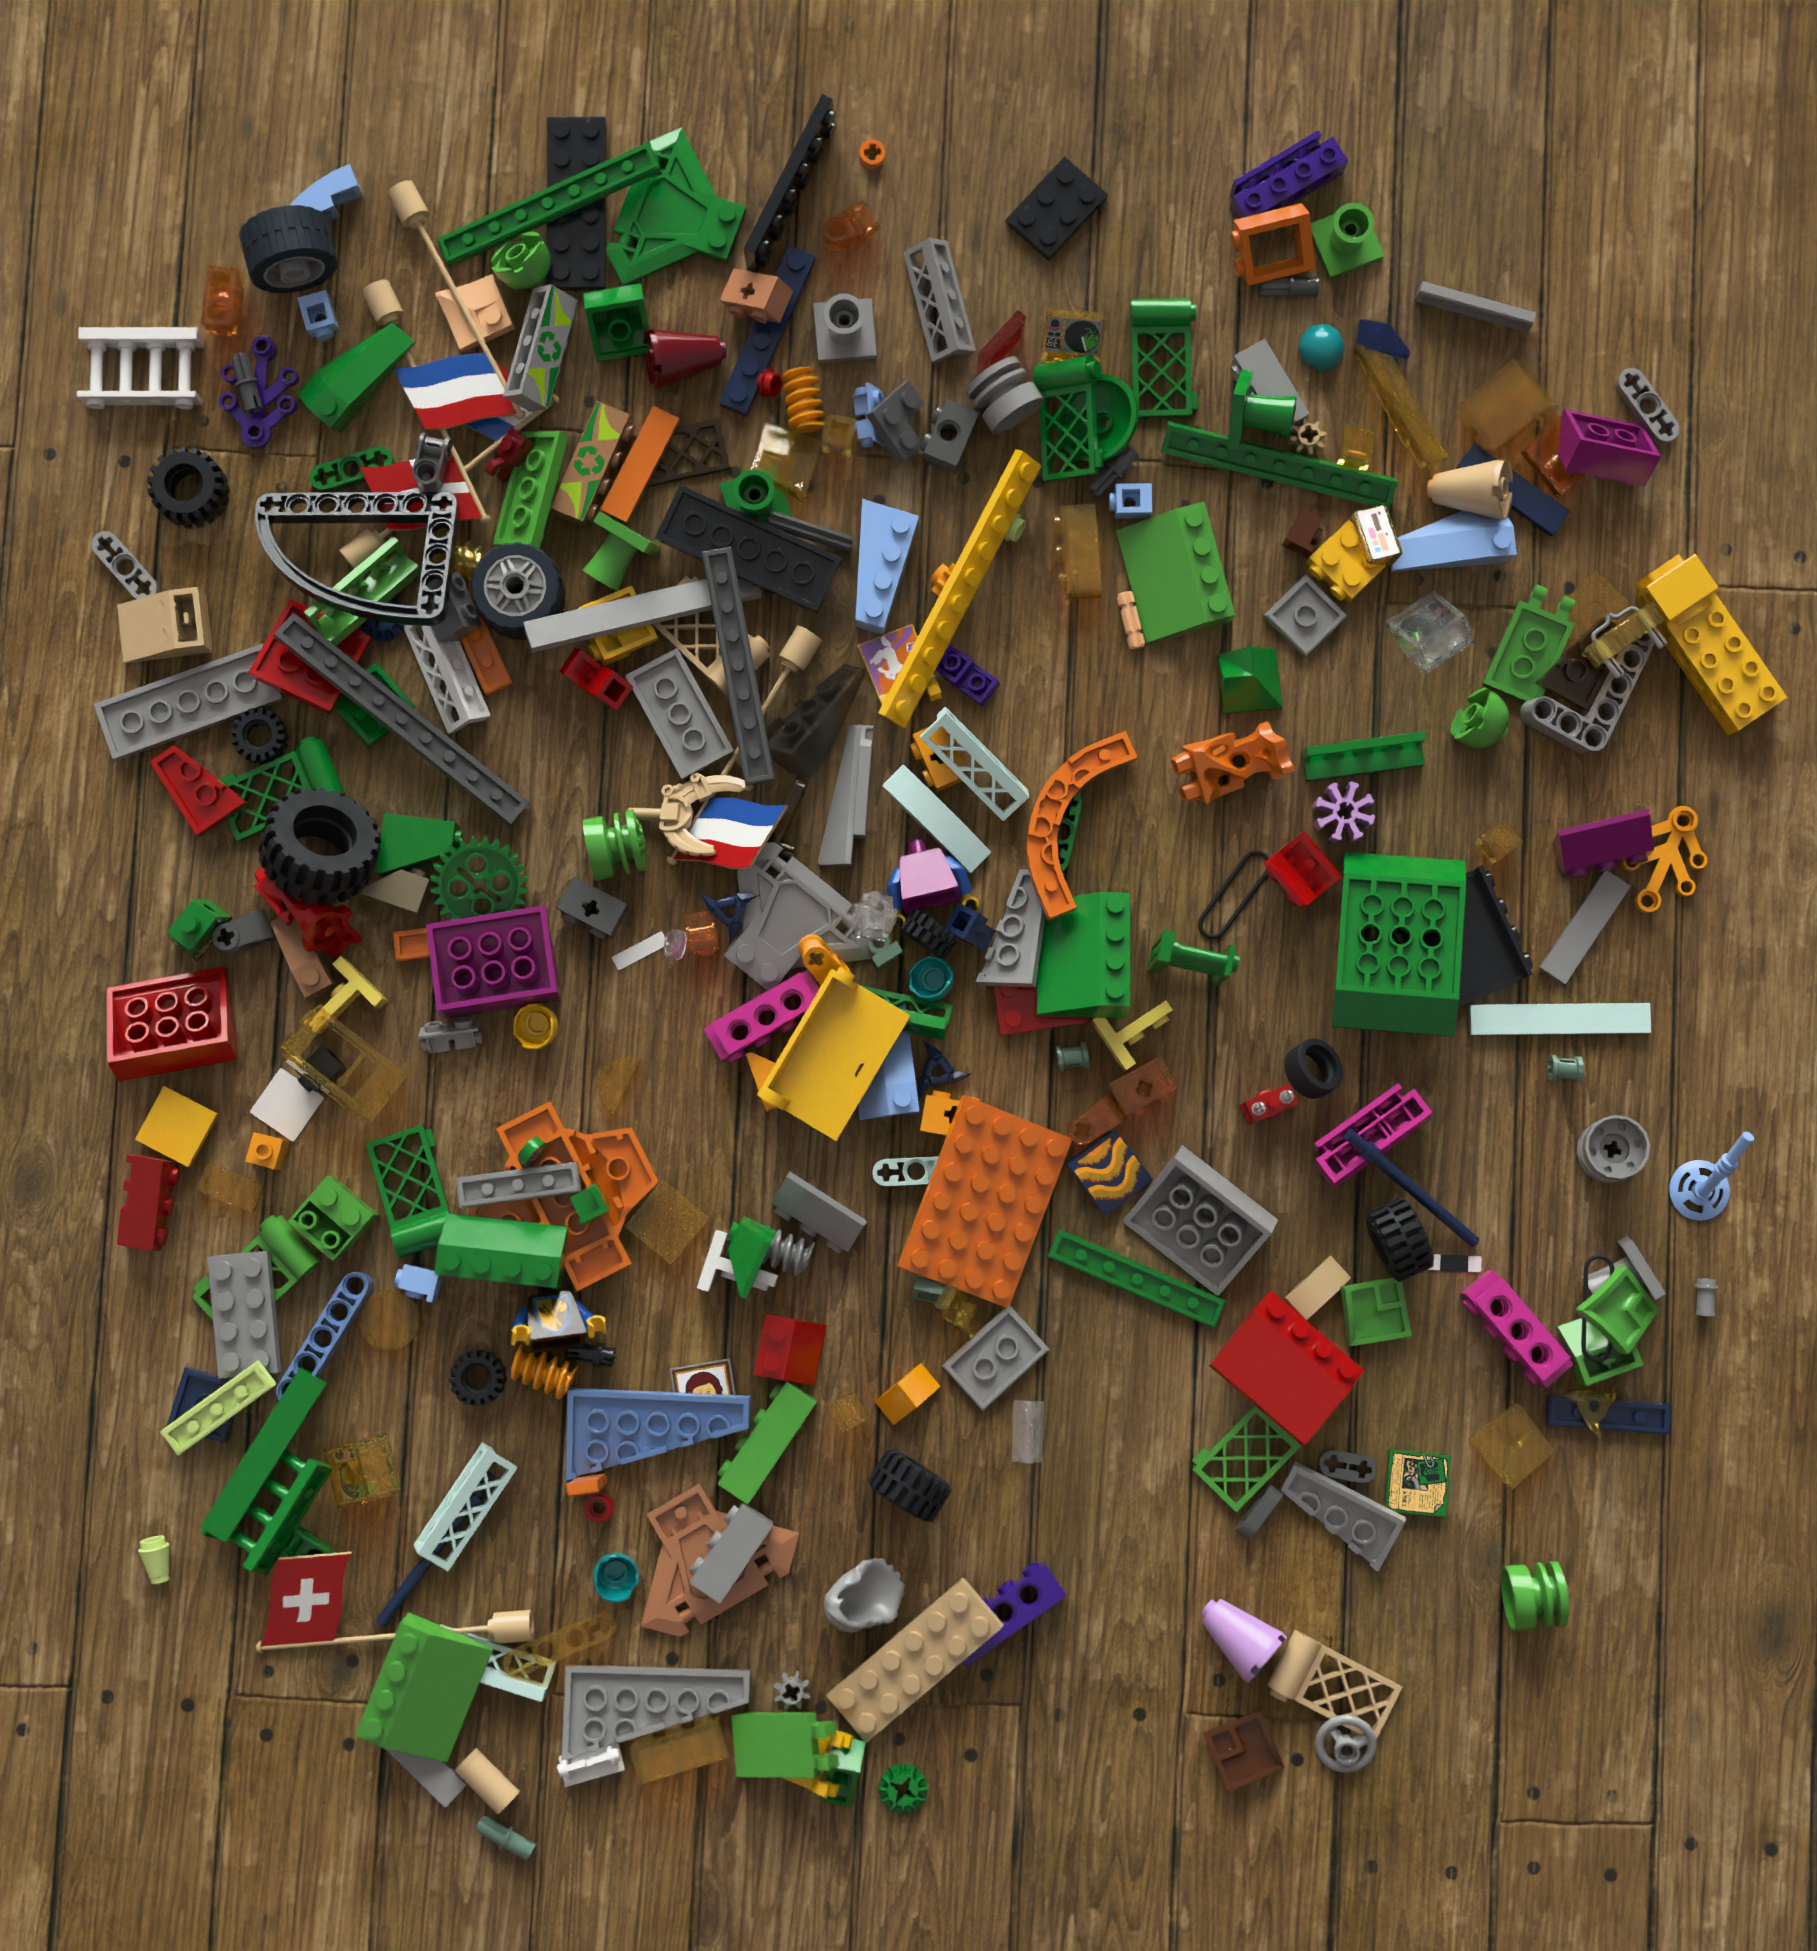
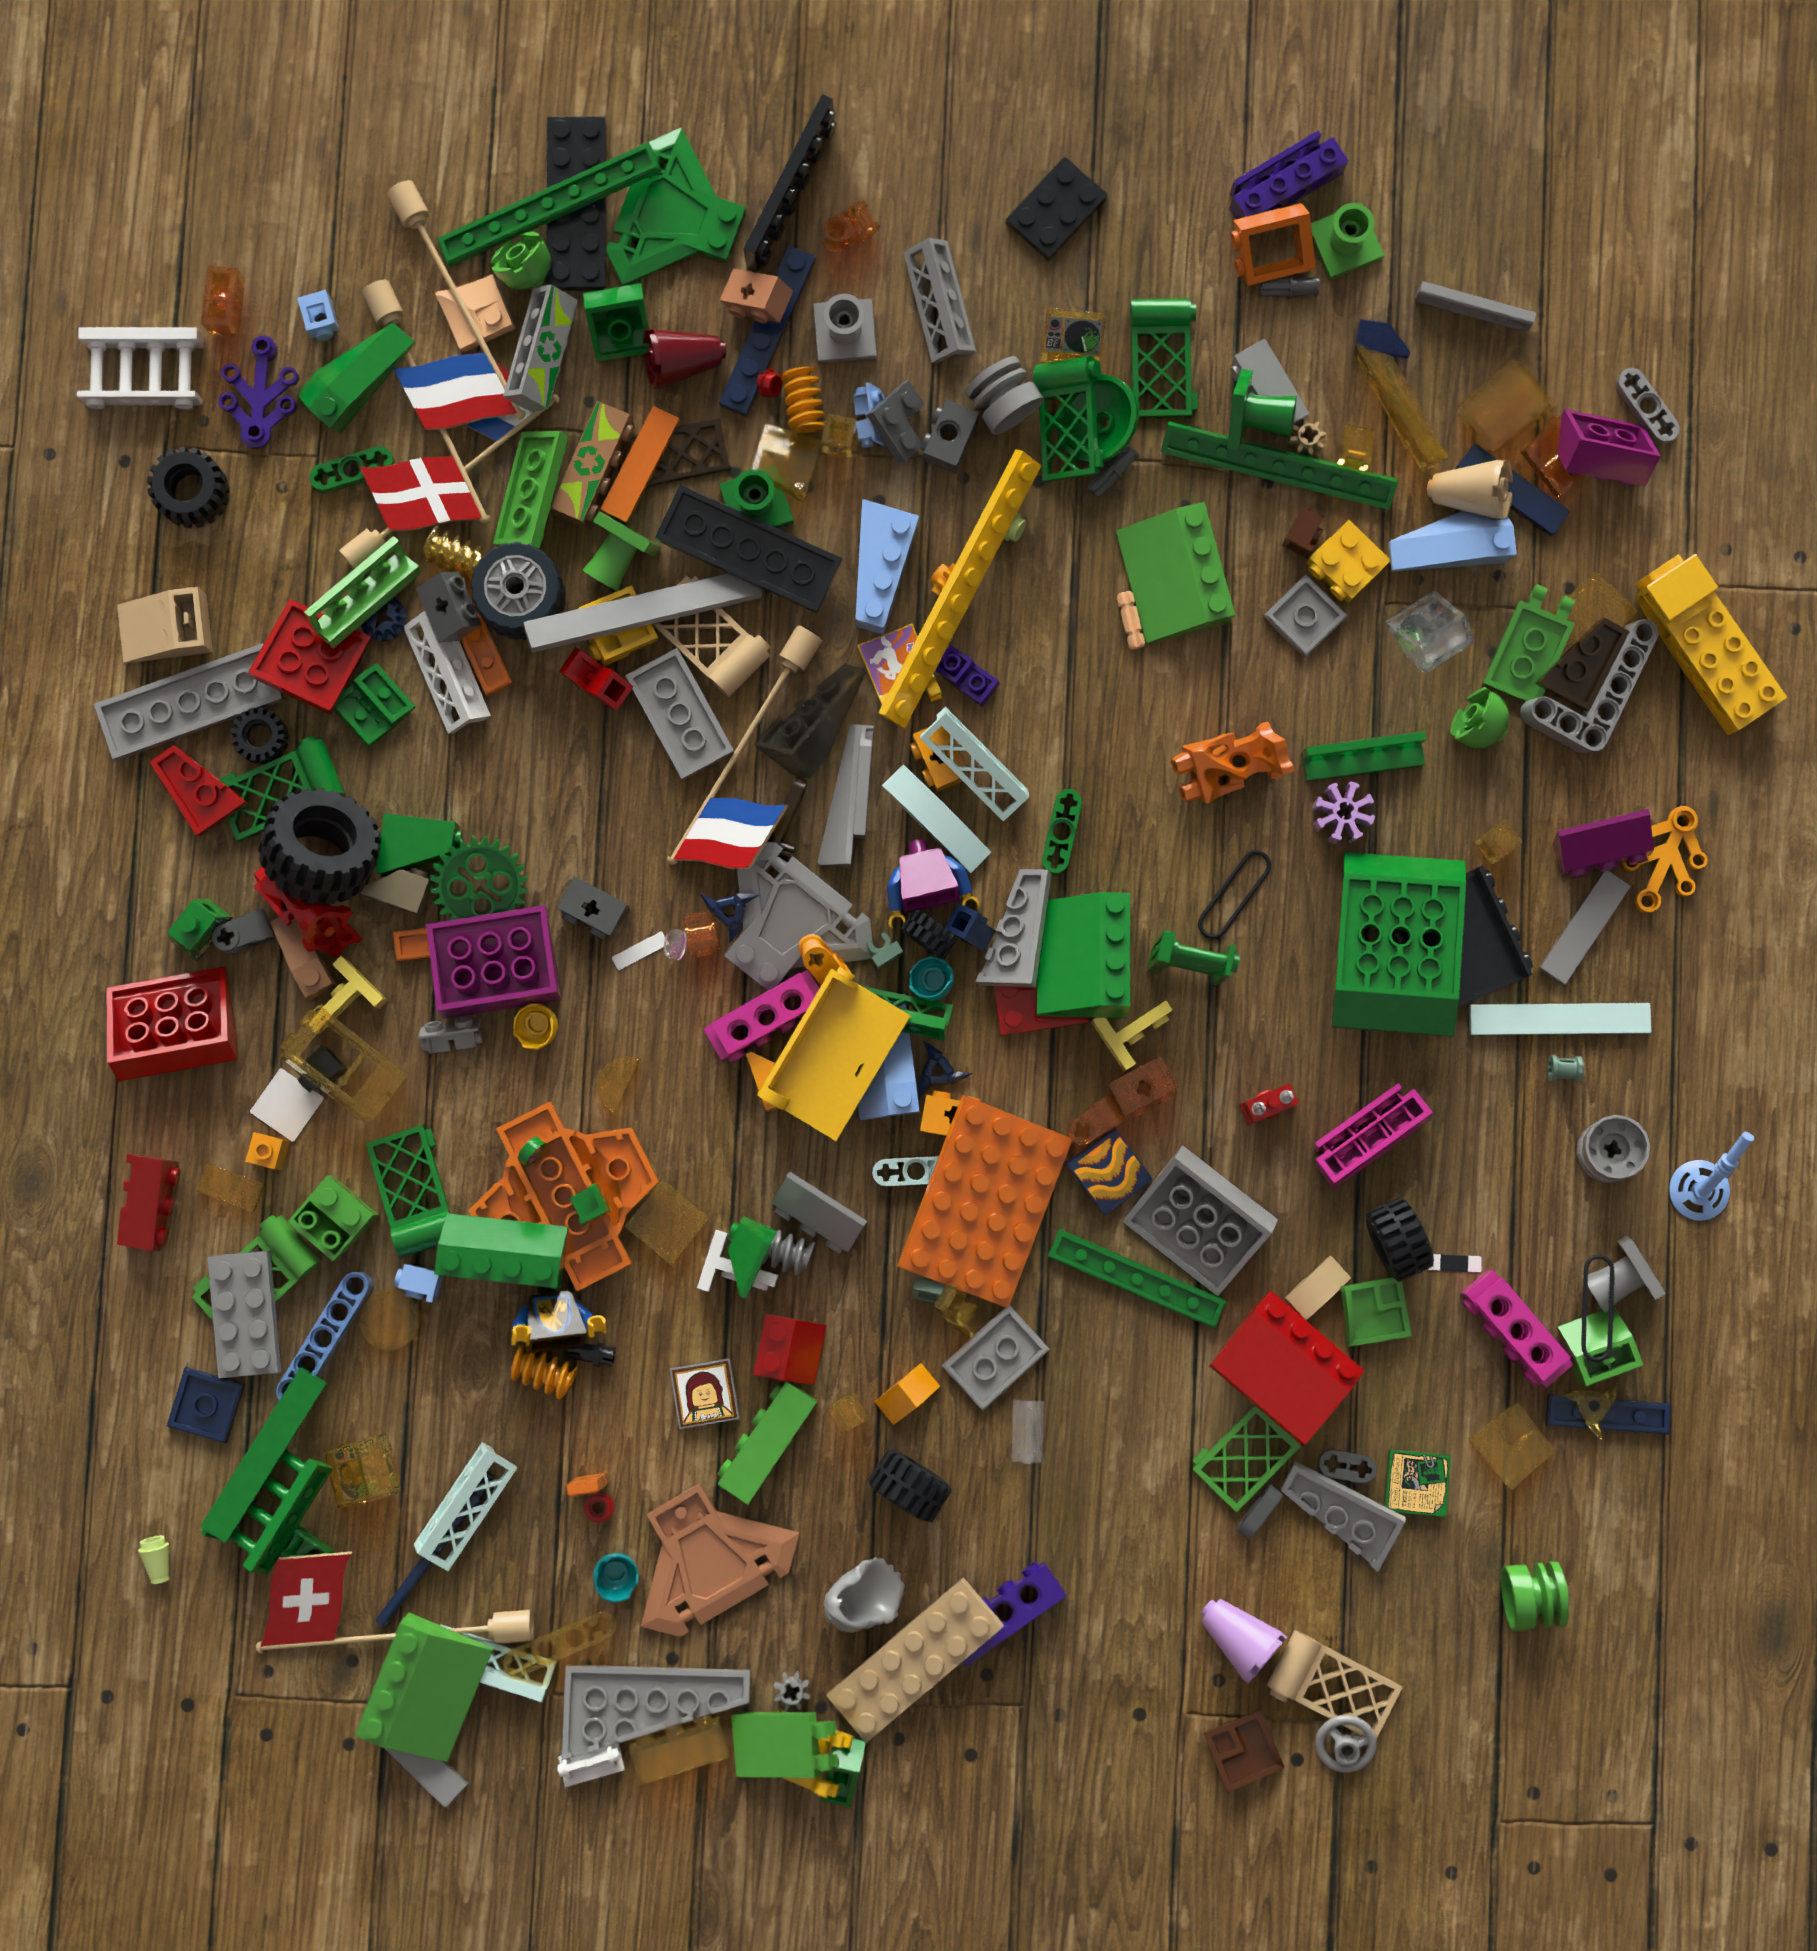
(118, 547): light grey beam -> none
(176, 1126): yellow tile -> none
(218, 1407): yellowish green tile -> none
(246, 383): dark grey axle -> none
(288, 249): black wheel -> none
(331, 191): light blue slope -> none
(370, 514): black beam -> none
(400, 719): dark grey plate -> none
(431, 456): dark grey piece -> none
(459, 1377): black tyre -> none
(487, 1781): tan pin -> none
(505, 1837): sand green axle -> none
(512, 453): dark red plate -> none
(518, 1184): light grey tile -> none
(614, 845): bright green wheel -> none
(631, 1425): medium blue wing -> none
(677, 812): tan bar -> none
(730, 1551): light grey brick -> none
(738, 666): dark grey tile -> none
(810, 531): dark grey axle -> none
(874, 916): clear brick -> none
(879, 159): orange bush -> none
(898, 1774): green gear -> none
(1002, 342): clear red tile -> none
(1048, 813): orange plate -> none
(1072, 1057): sand green bush -> none
(1078, 552): clear yellow brick -> none
(1138, 493): light blue brick -> none
(1249, 680): green slope -> none
(1300, 1076): black tyre -> none
(1302, 870): red bracket -> none
(1321, 347): teal hair -> none
(1372, 1154): dark blue bar -> none
(1377, 535): slope -> none
(1620, 1310): bright green plate -> none
(1623, 635): clear yellow piece -> none
(1706, 1296): light grey pin -> none

